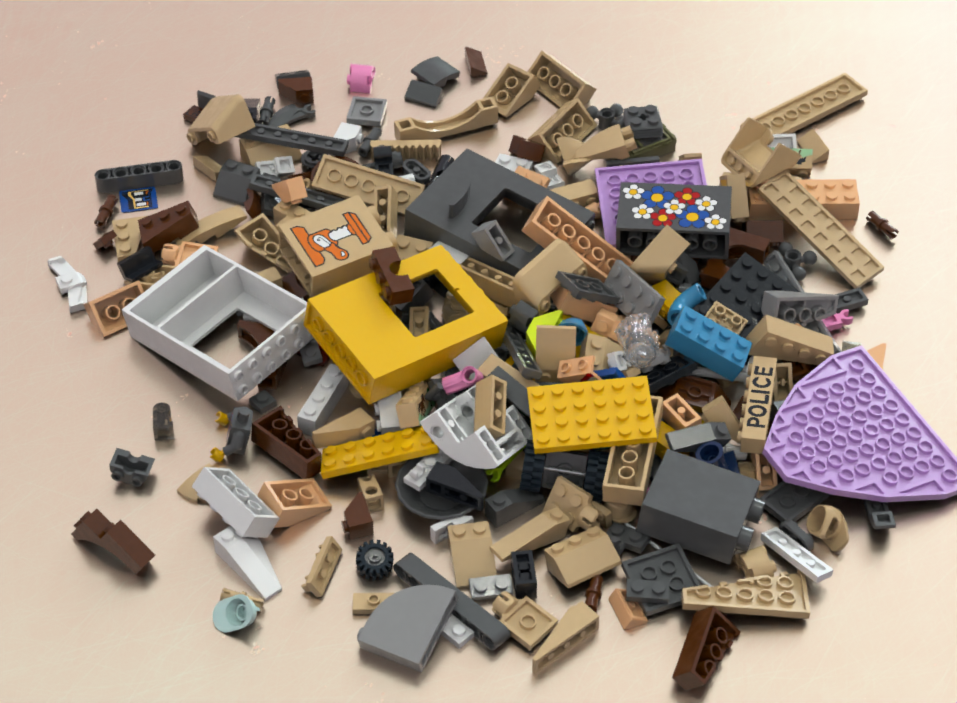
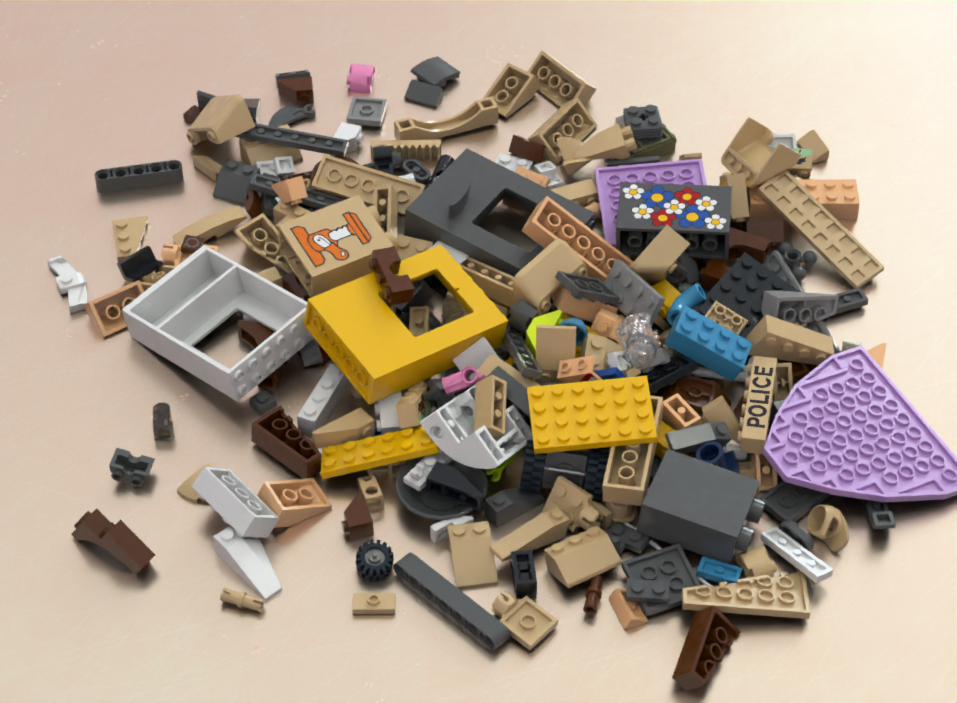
(106, 211): reddish brown pin -> none
(106, 240): reddish brown plate -> none
(138, 199): sticker -> none
(167, 225): reddish brown wedge -> none
(191, 244): none -> reddish brown tile
(234, 613): light aqua piece -> none
(238, 432): dark grey torso -> none
(266, 111): dark grey pin -> none
(308, 156): dark grey gear -> none
(322, 567): tan plate -> none
(365, 148): dark grey pin -> none
(408, 624): light grey brick -> none
(457, 632): white plate -> none
(475, 62): reddish brown slope -> none
(490, 586): plate -> none
(493, 240): light grey slope -> none
(573, 628): tan slope -> none
(607, 115): dark grey piece -> none
(718, 571): none -> dark azure plate
(812, 105): tan plate -> none
(835, 321): bright pink plate -> none
(882, 224): reddish brown pin -> none

